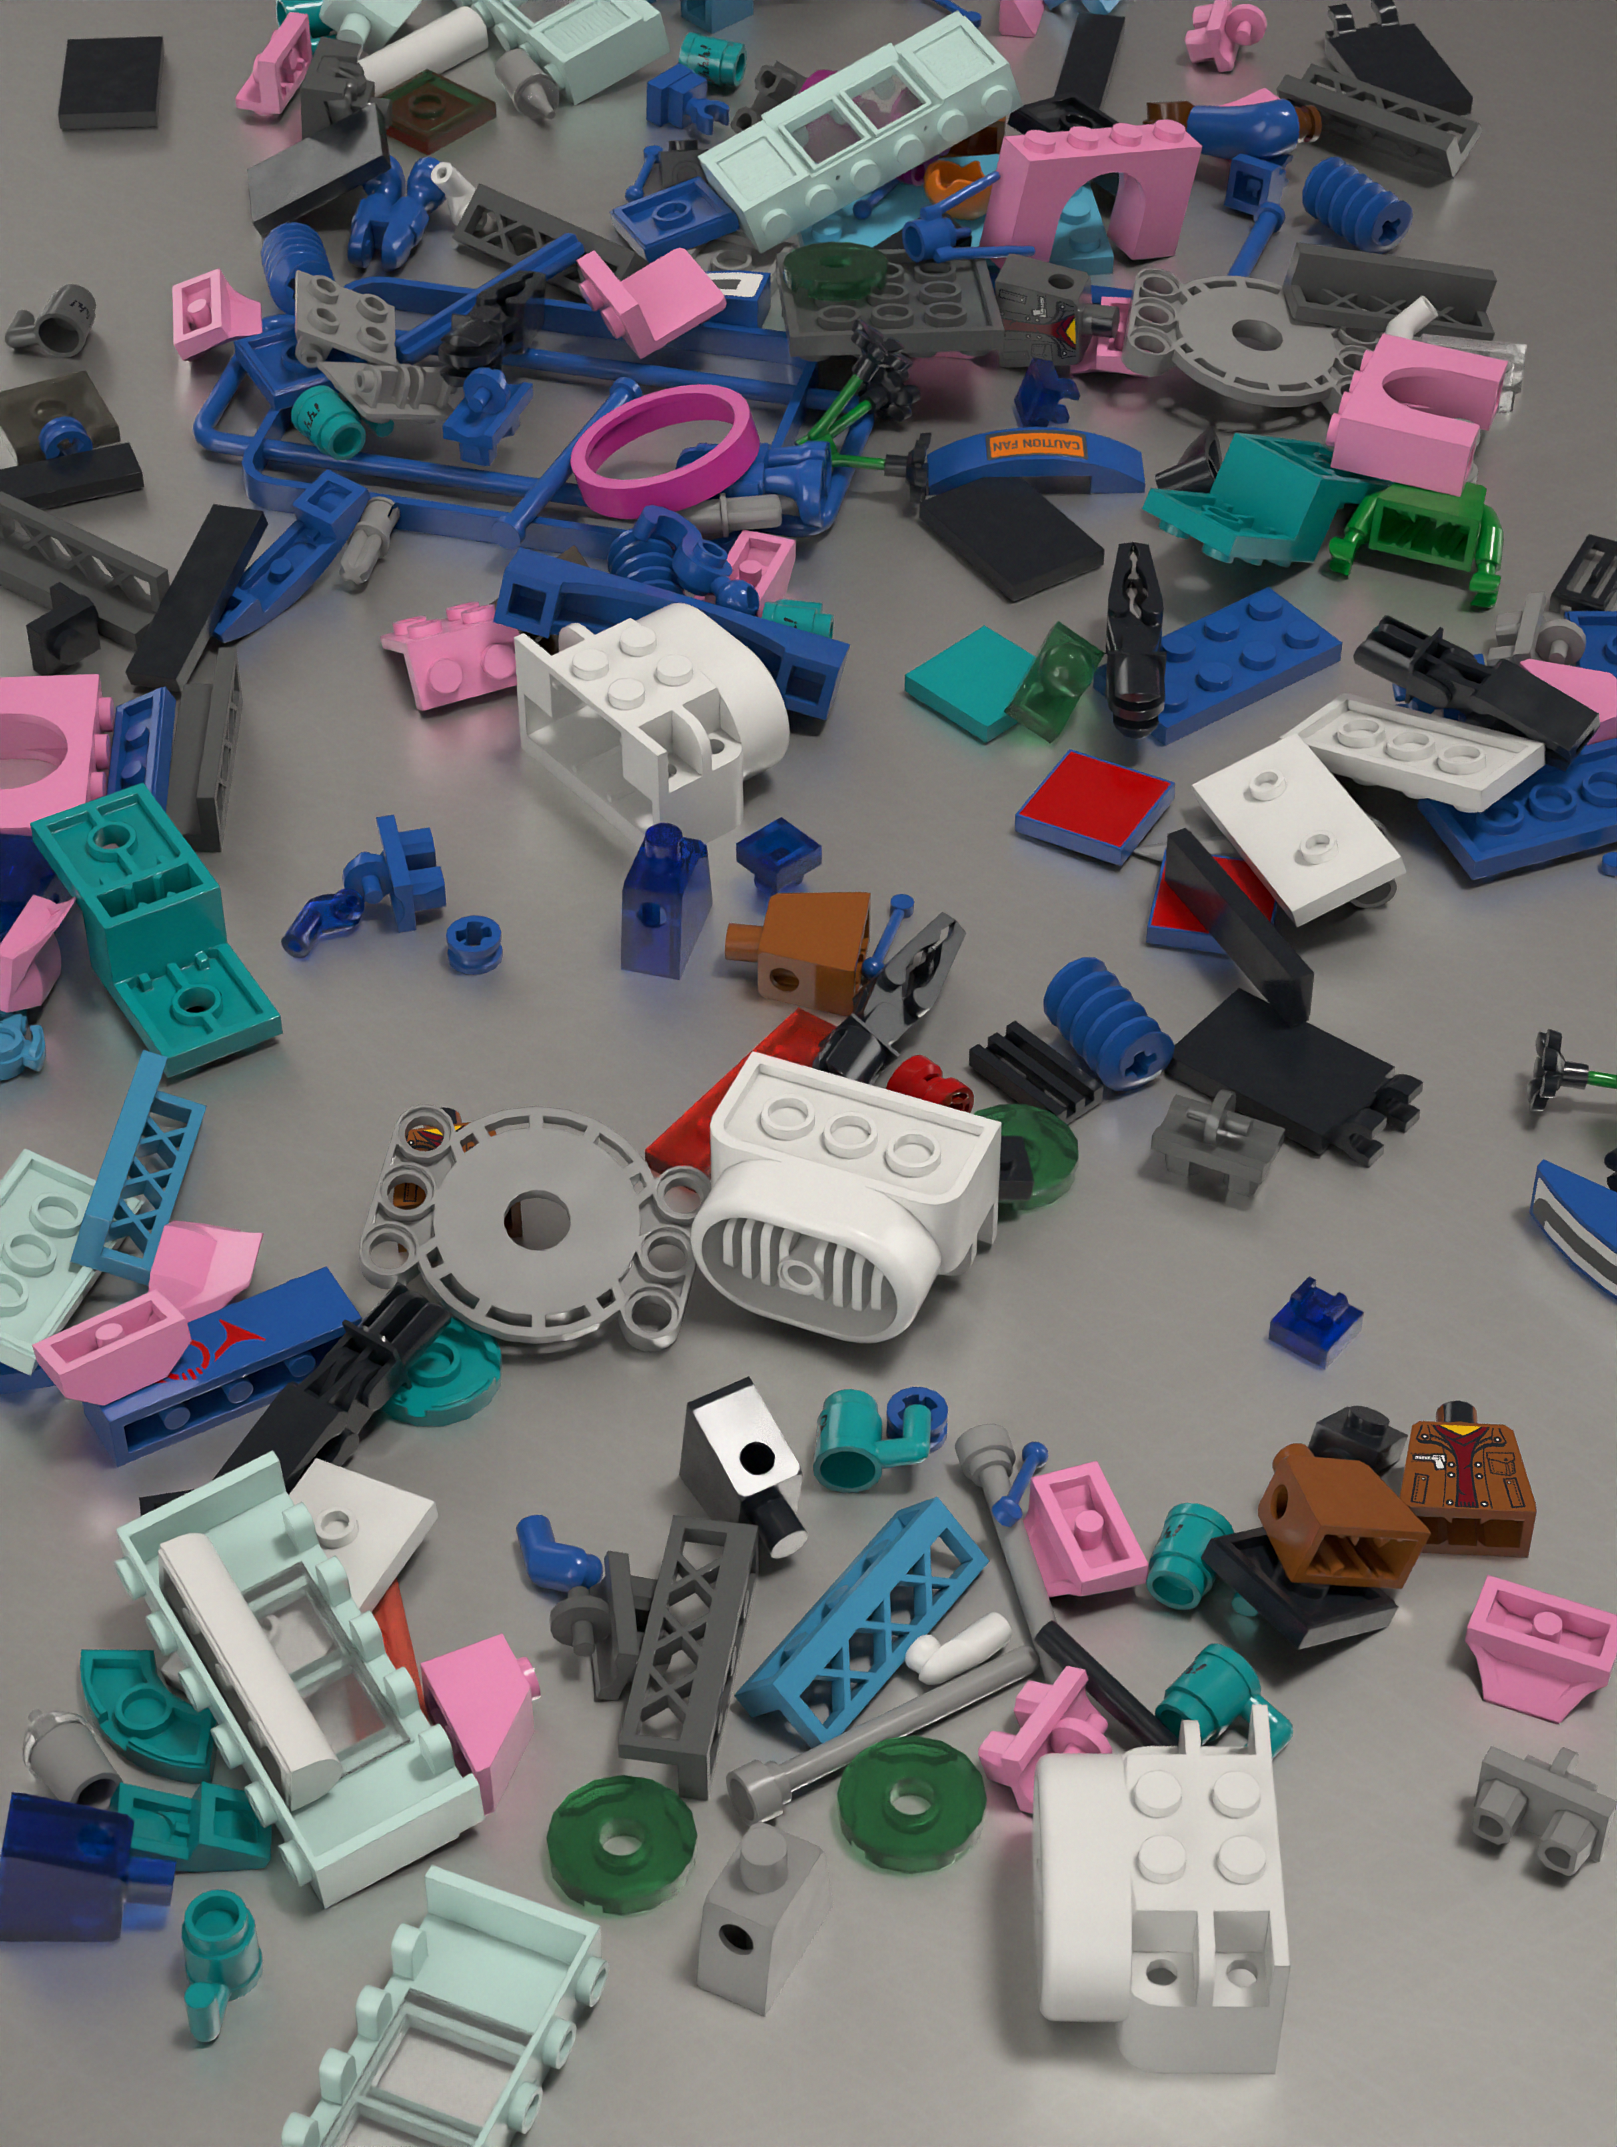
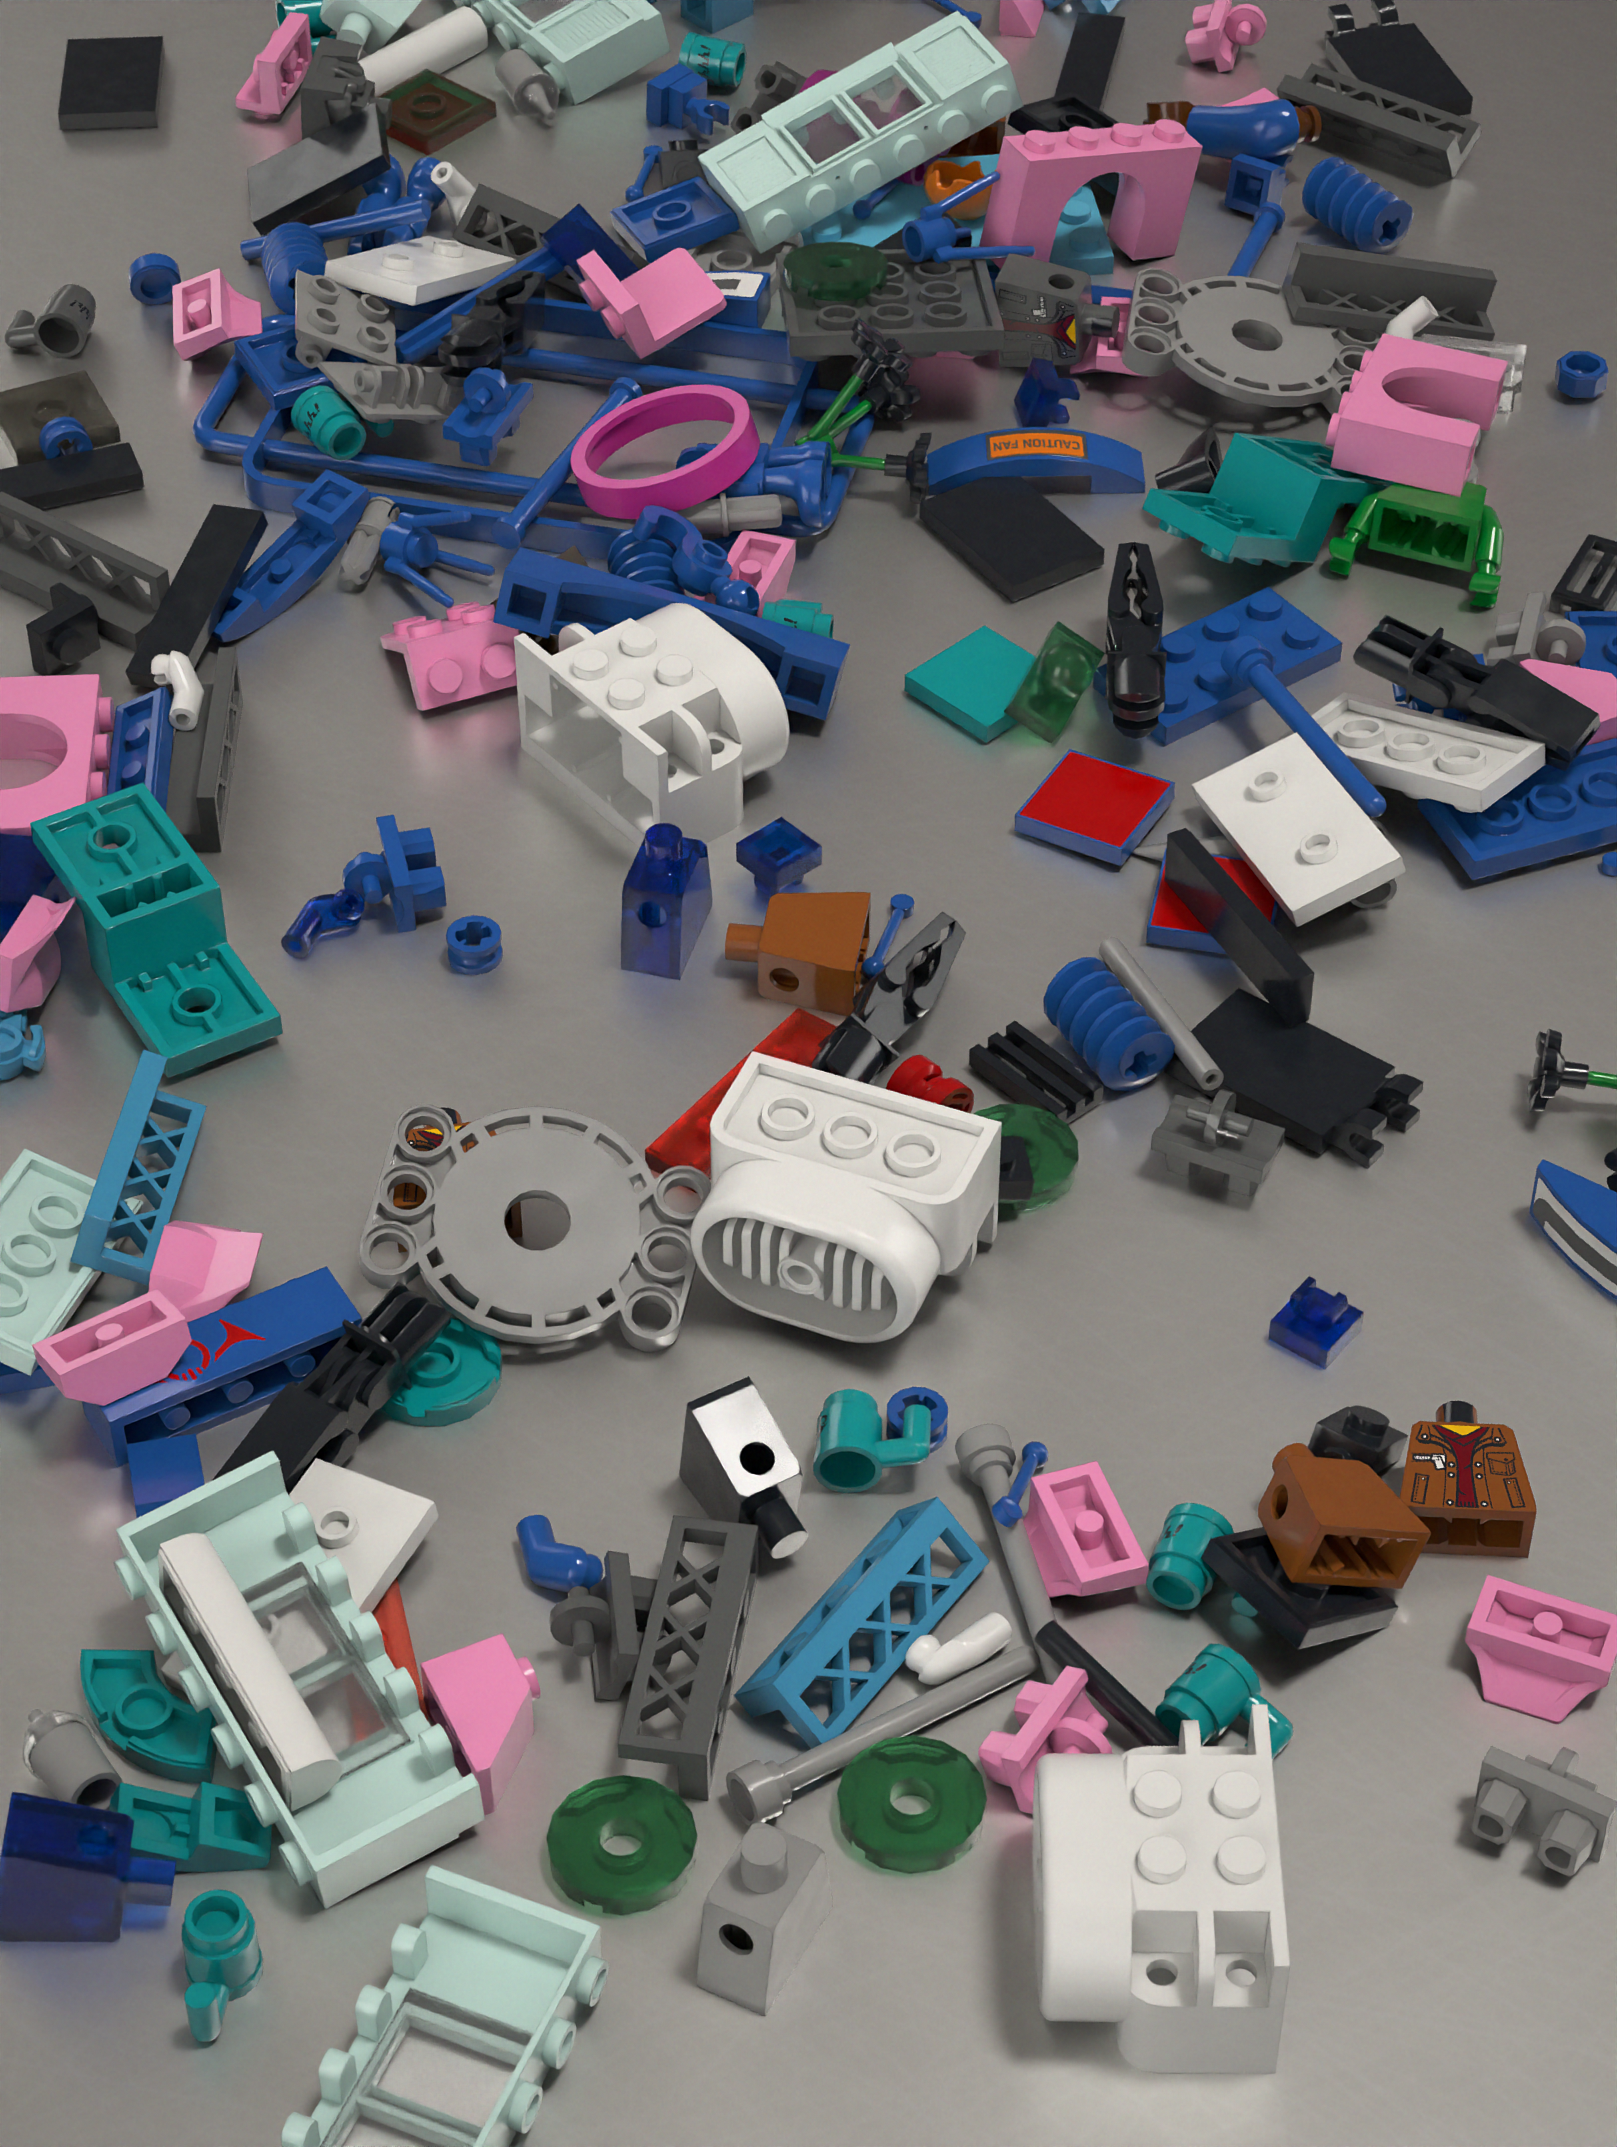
(153, 278): none -> blue tile
(163, 1470): none -> blue tile
(188, 691): none -> white arm
(354, 225): none -> blue bar
(411, 548): none -> blue plant
(418, 270): none -> white plate
(577, 236): none -> clear blue tile
(1156, 1006): none -> light grey piece
(1252, 667): none -> blue piece
(1581, 374): none -> blue tile

